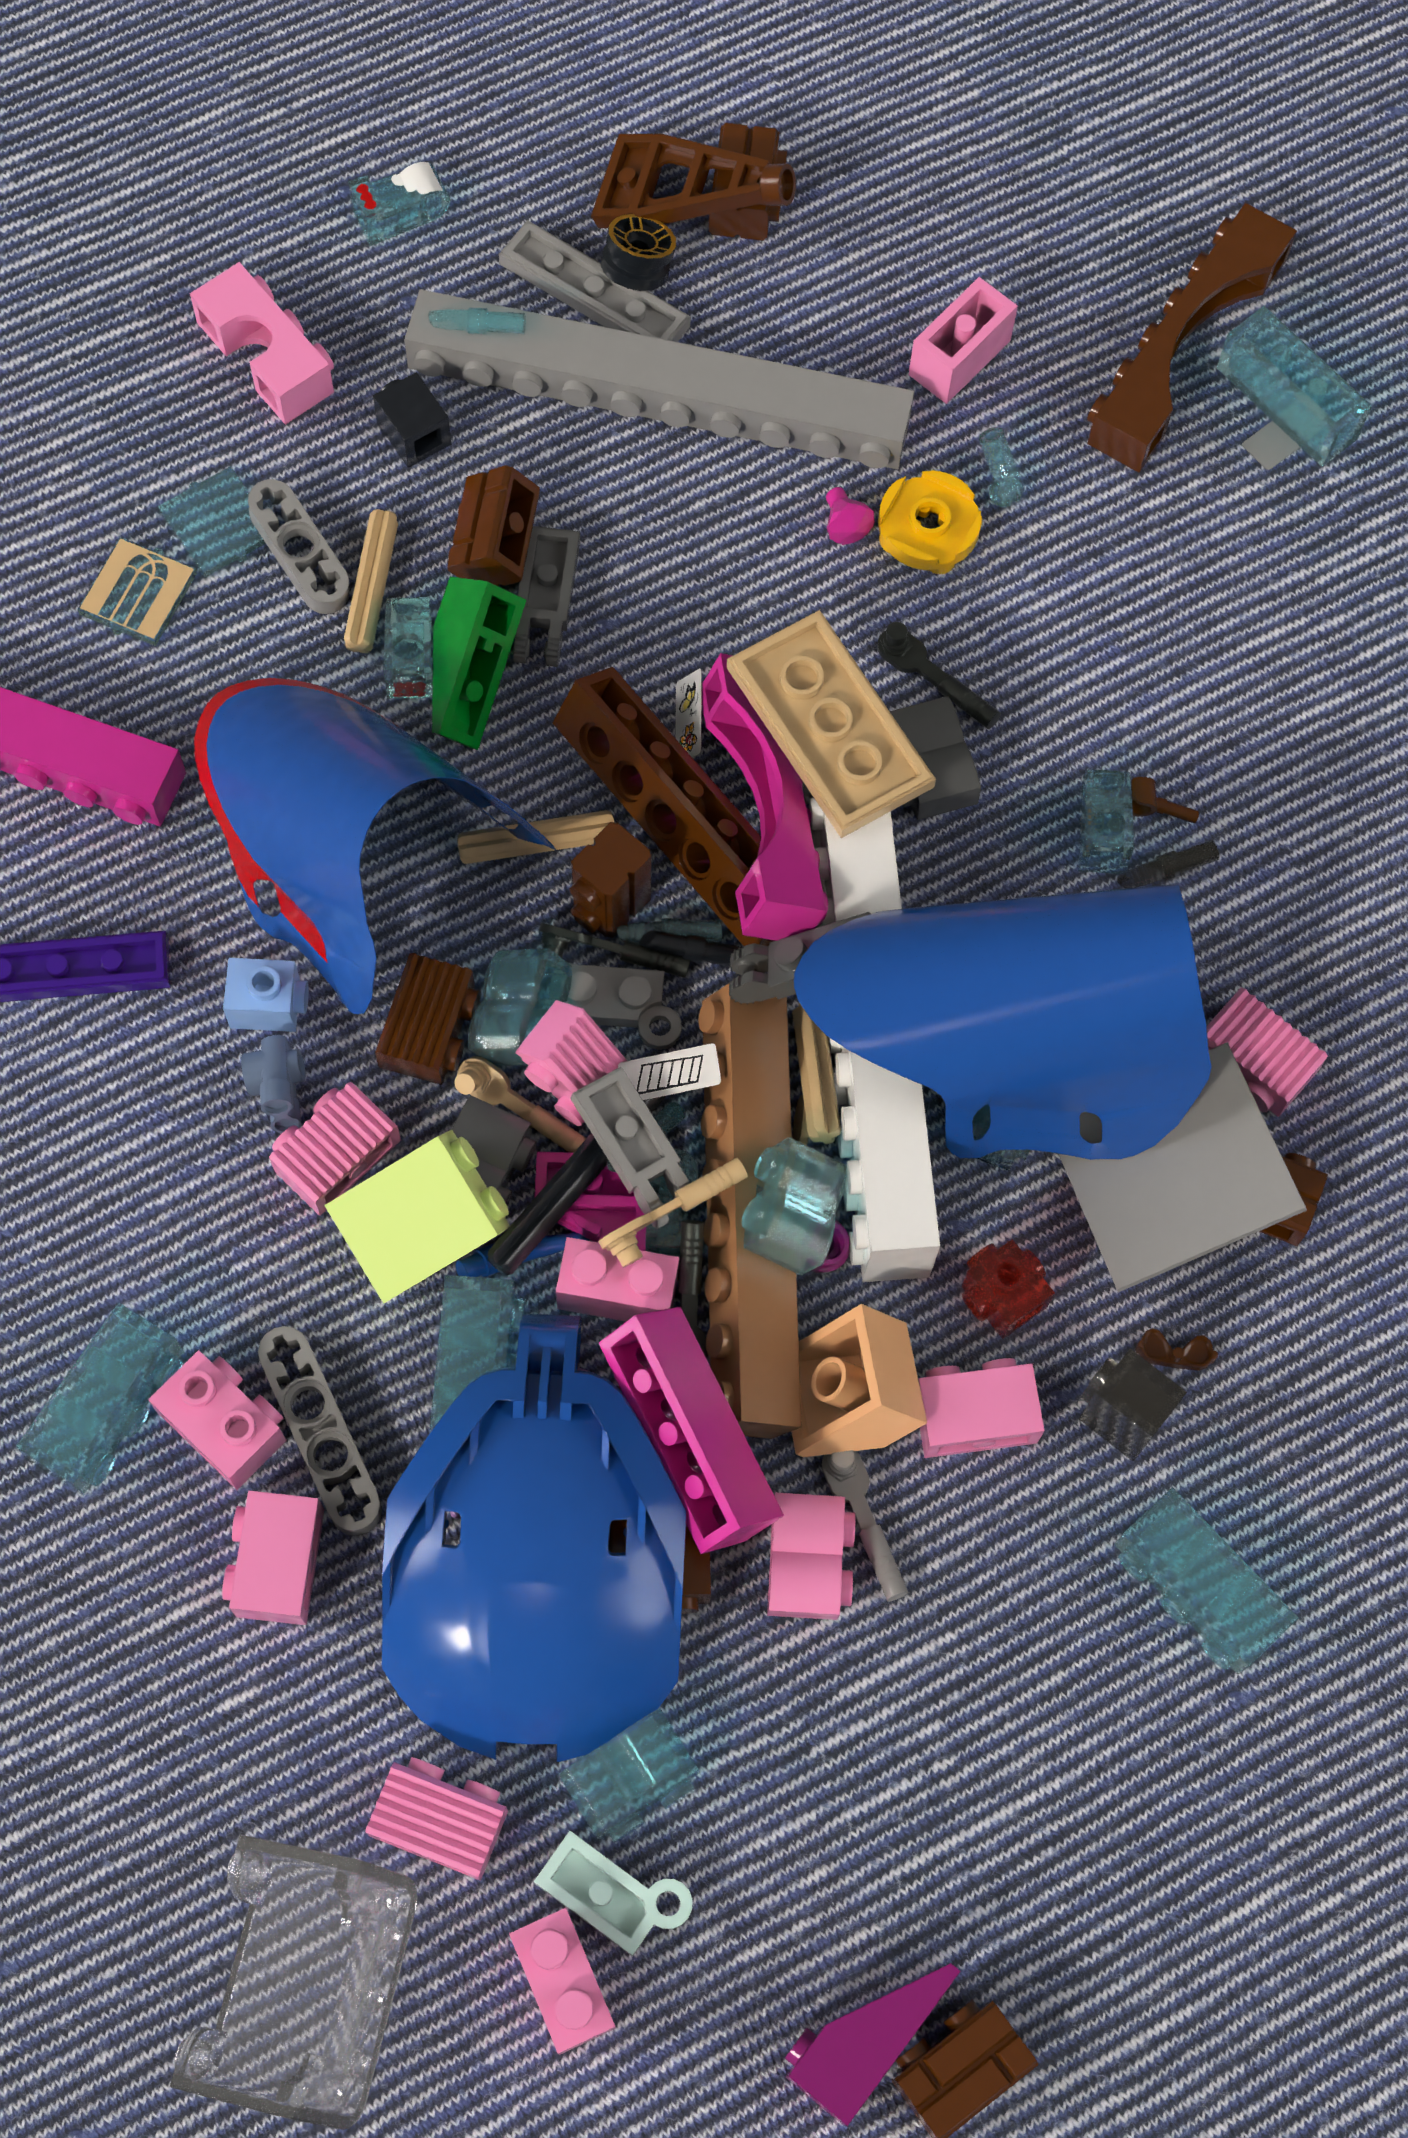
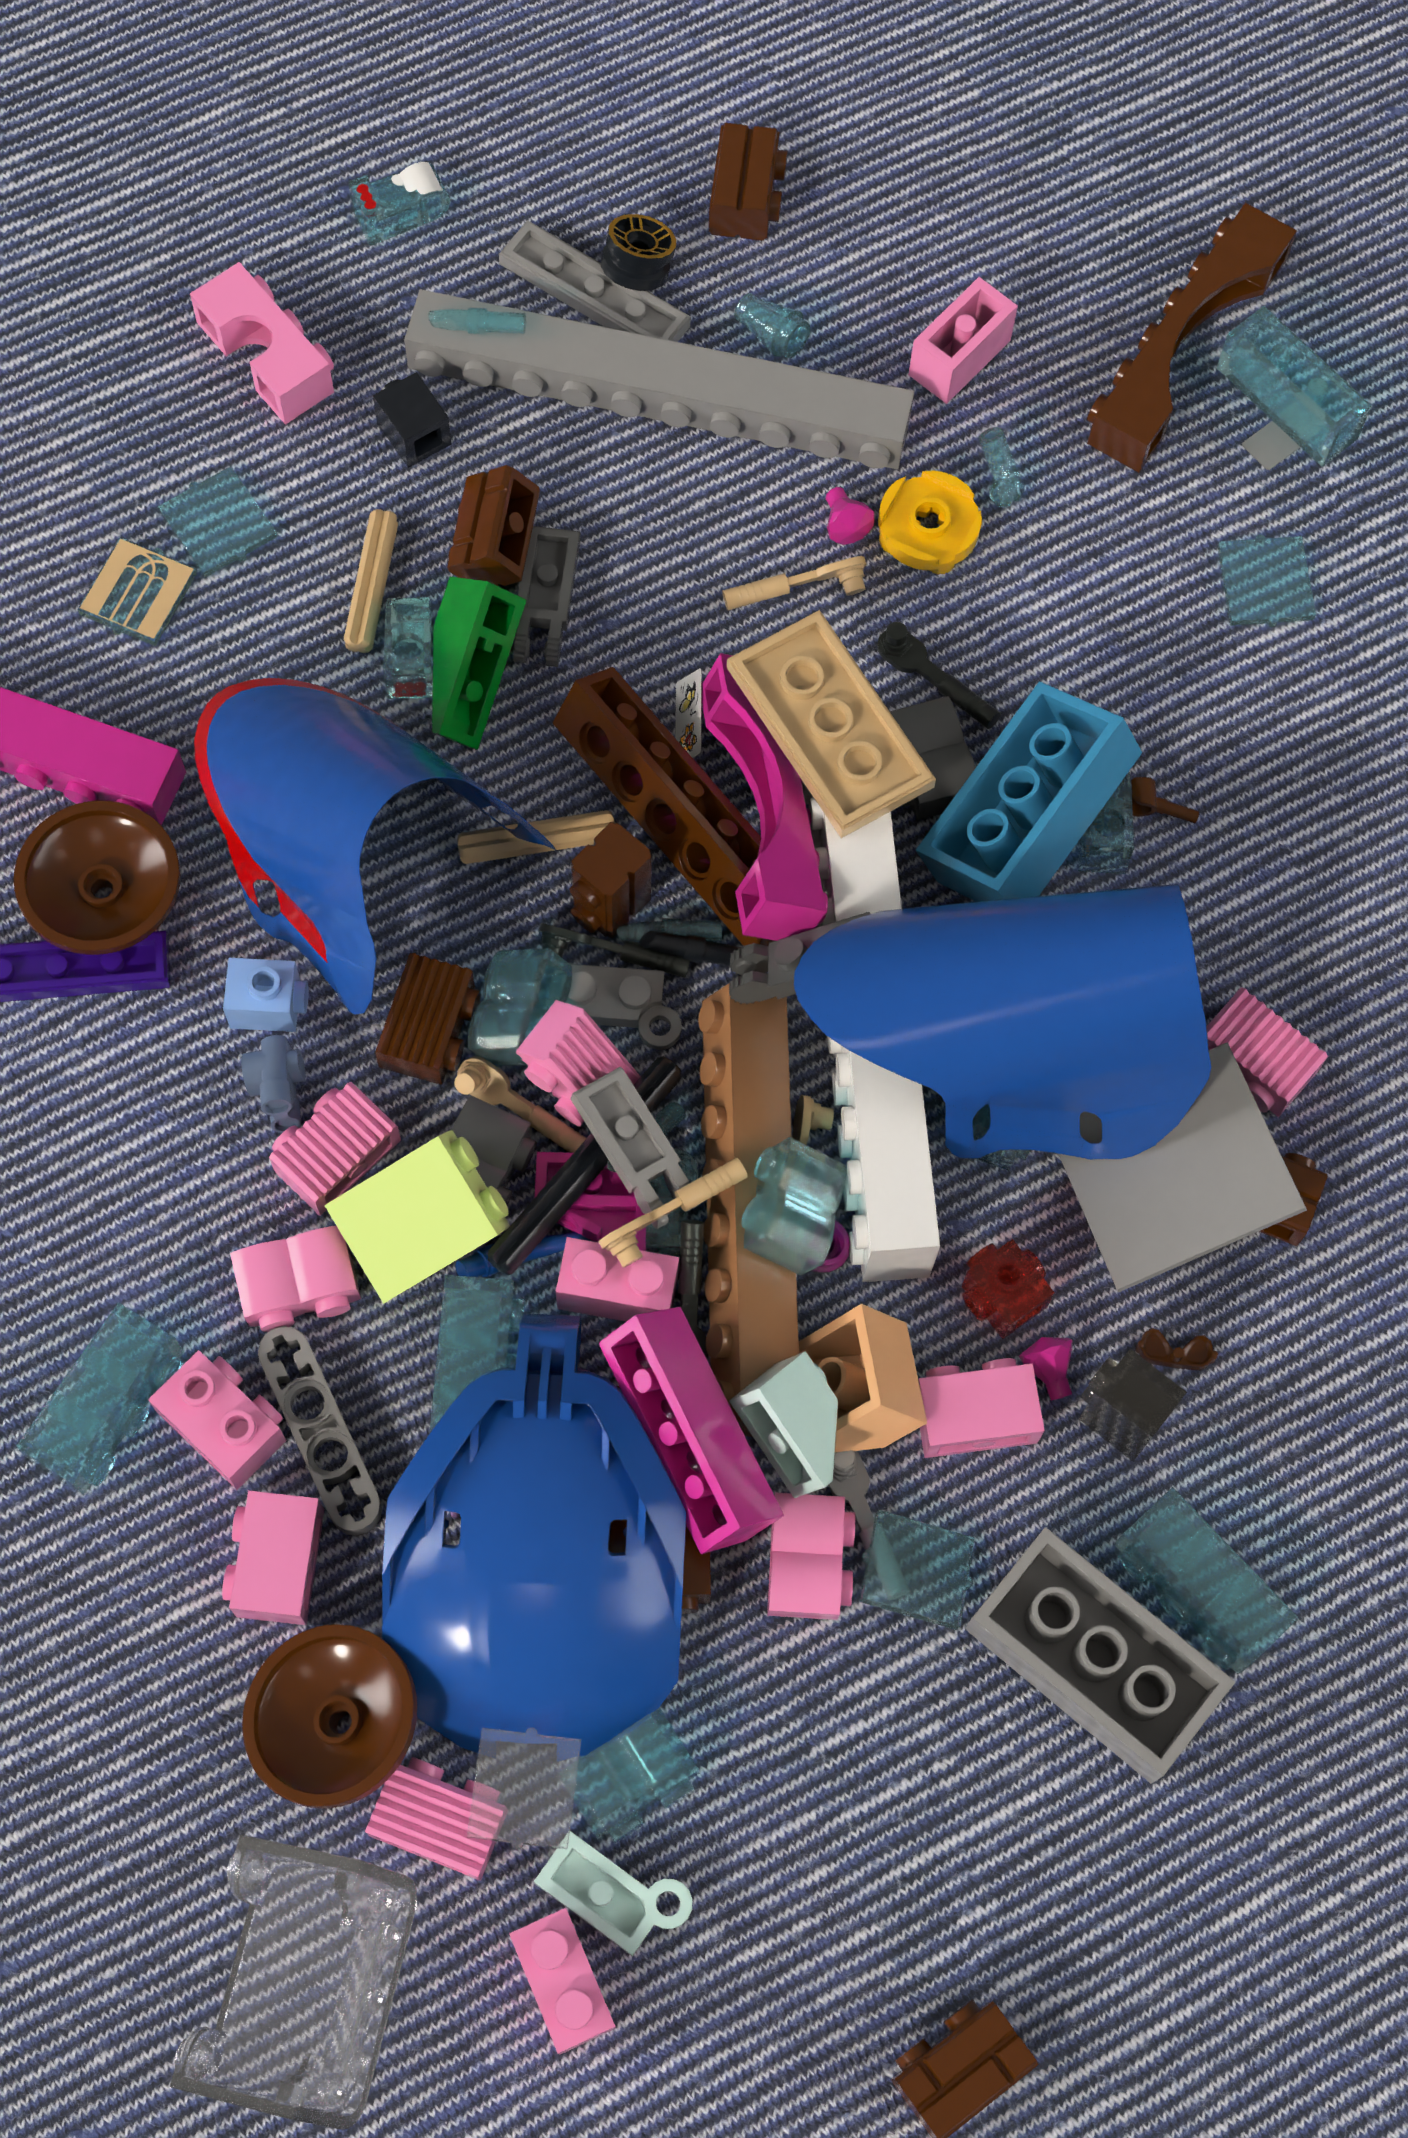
(93, 849): none -> reddish brown dish
(295, 1278): none -> bright pink brick
(297, 1708): none -> reddish brown dish
(298, 568): light grey beam -> none
(524, 1788): none -> clear piece
(638, 164): reddish brown plate -> none
(674, 1071): white sticker -> none
(774, 325): none -> clear light blue cone
(793, 1422): none -> light aqua slope
(816, 1079): tan axle -> none
(847, 571): none -> tan piece
(855, 2051): magenta slope -> none
(917, 1569): none -> clear light blue piece
(1030, 798): none -> dark azure brick
(1051, 1364): none -> dark pink rock
(1100, 1656): none -> light grey brick
(1169, 865): clear smoke piece -> none
(1266, 580): none -> clear light blue piece

